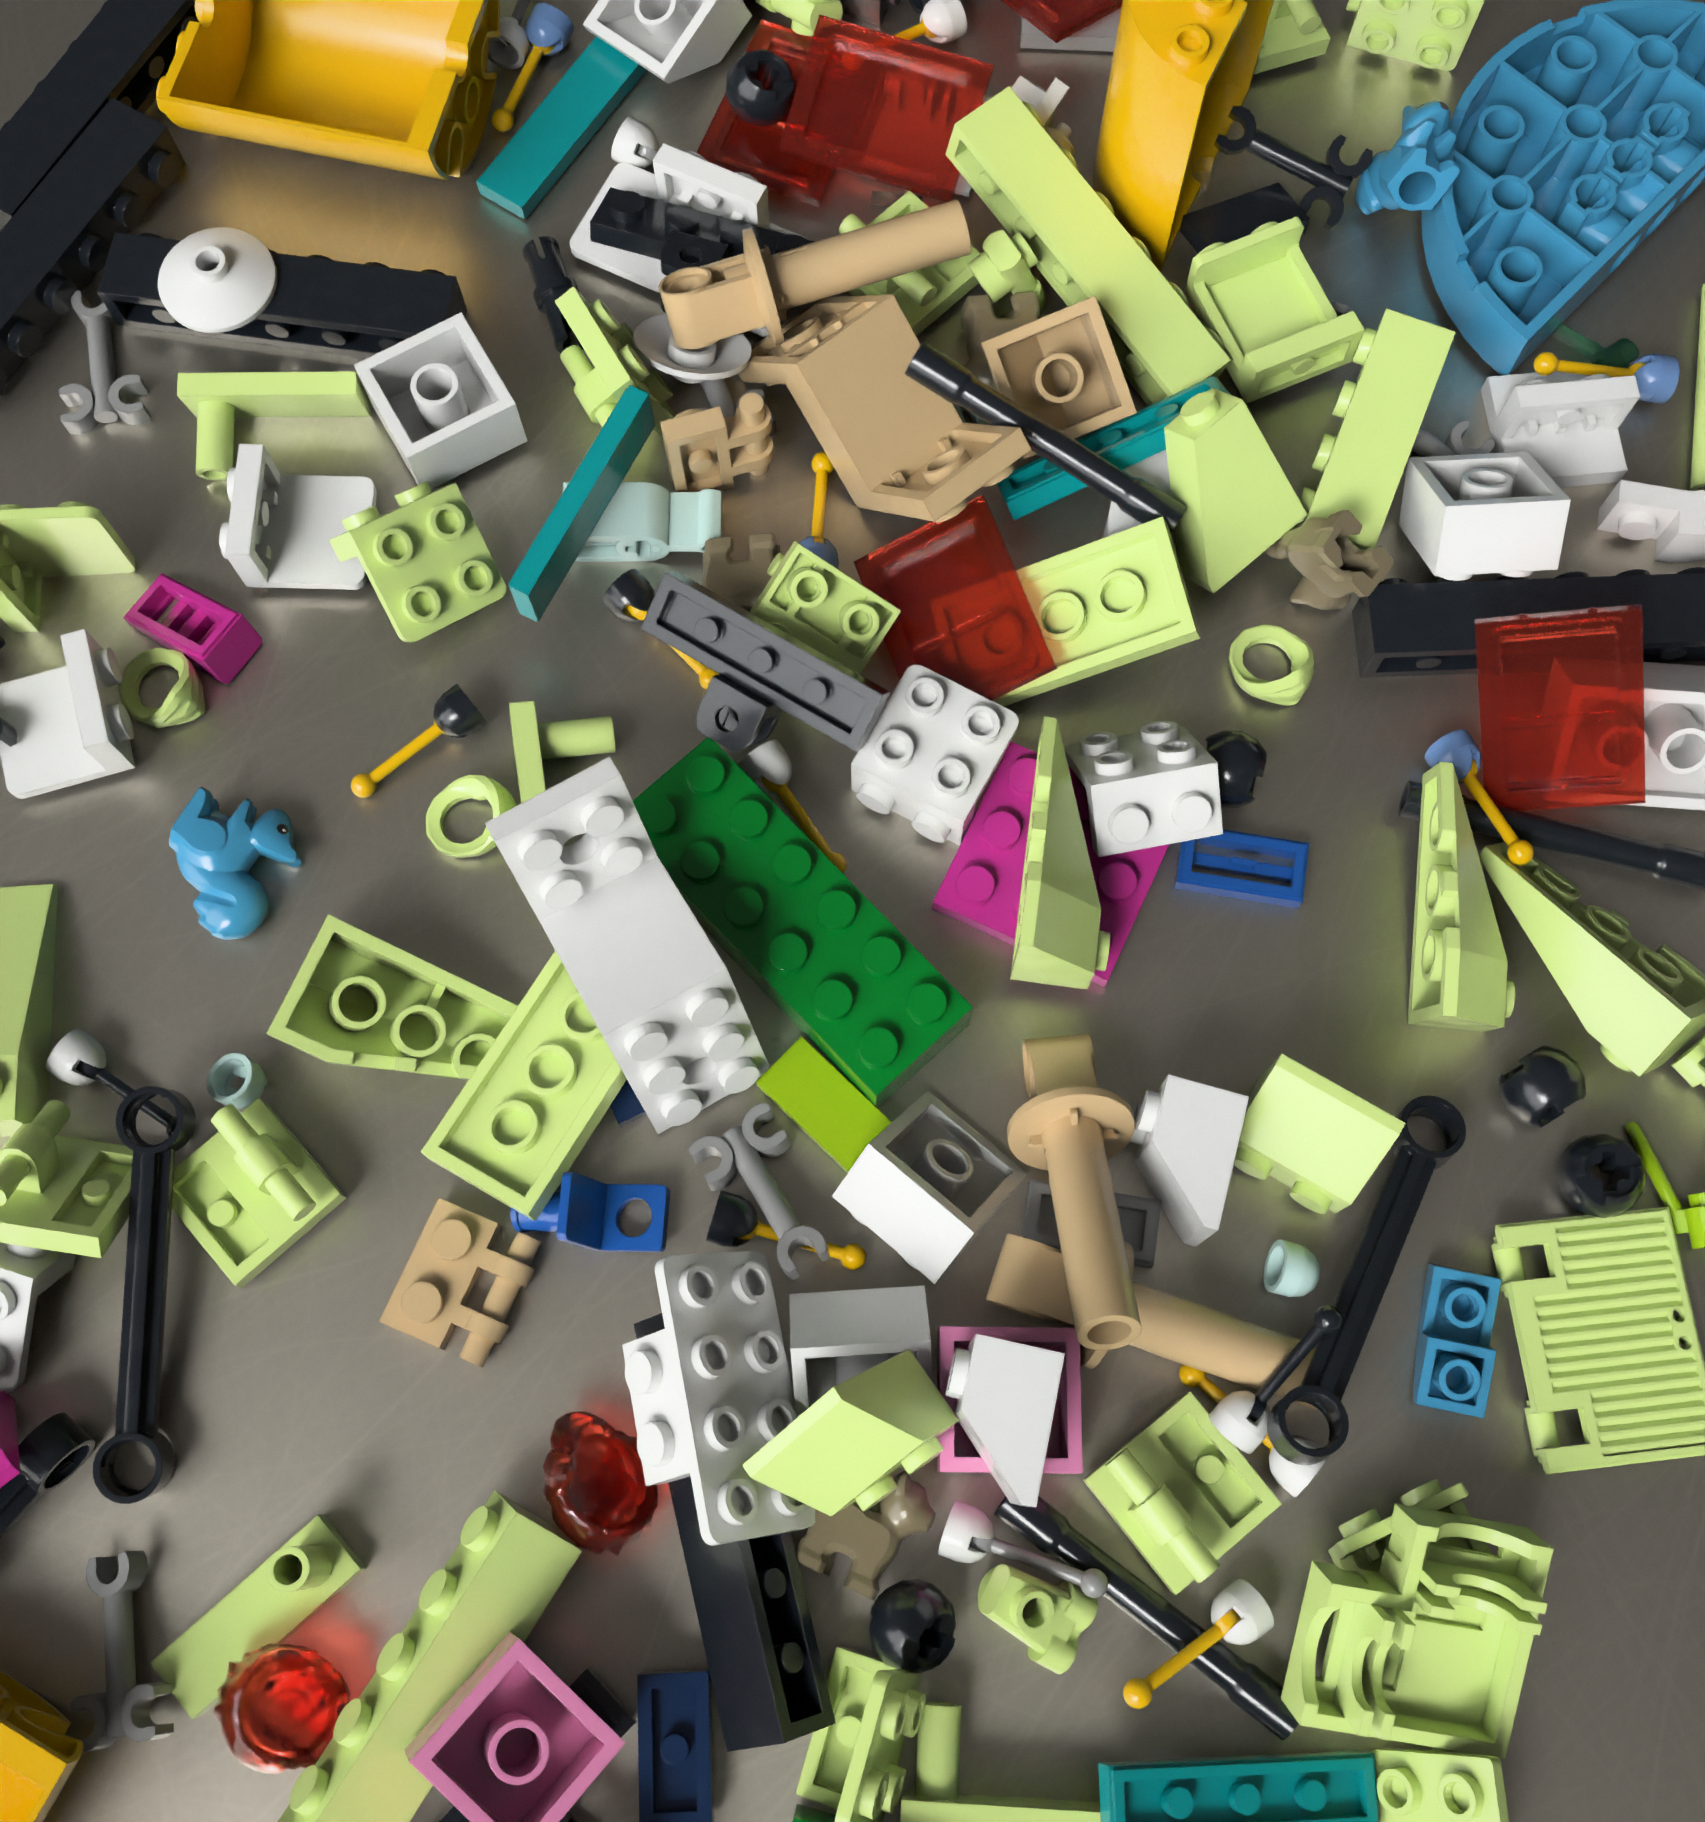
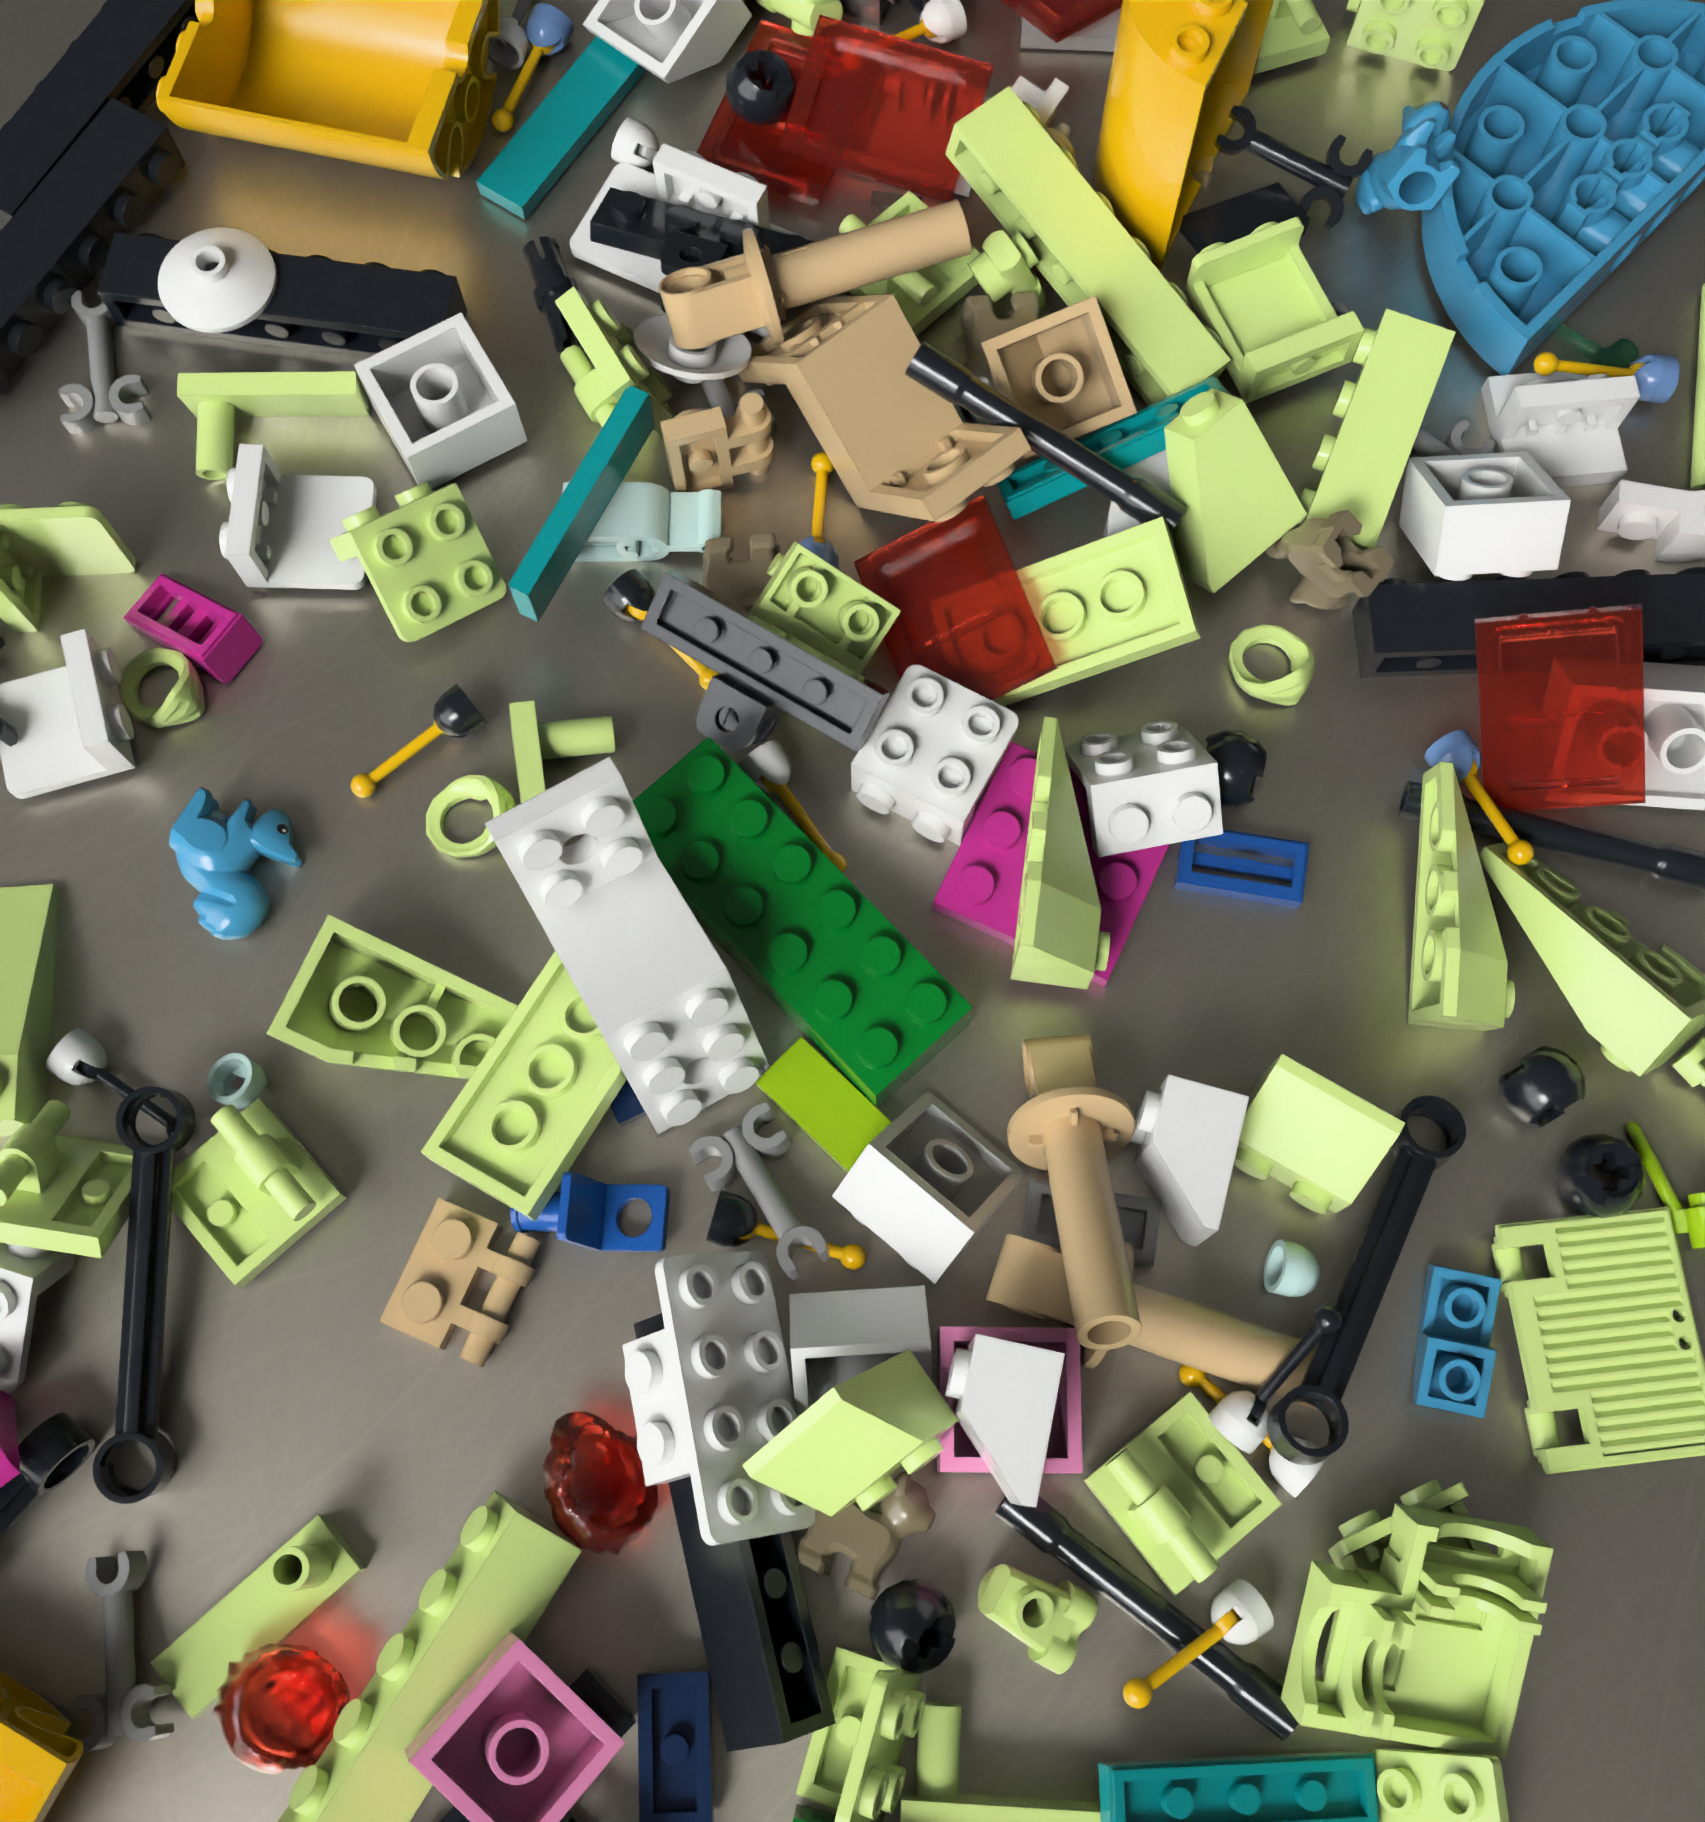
(971, 1537): hinge -> none

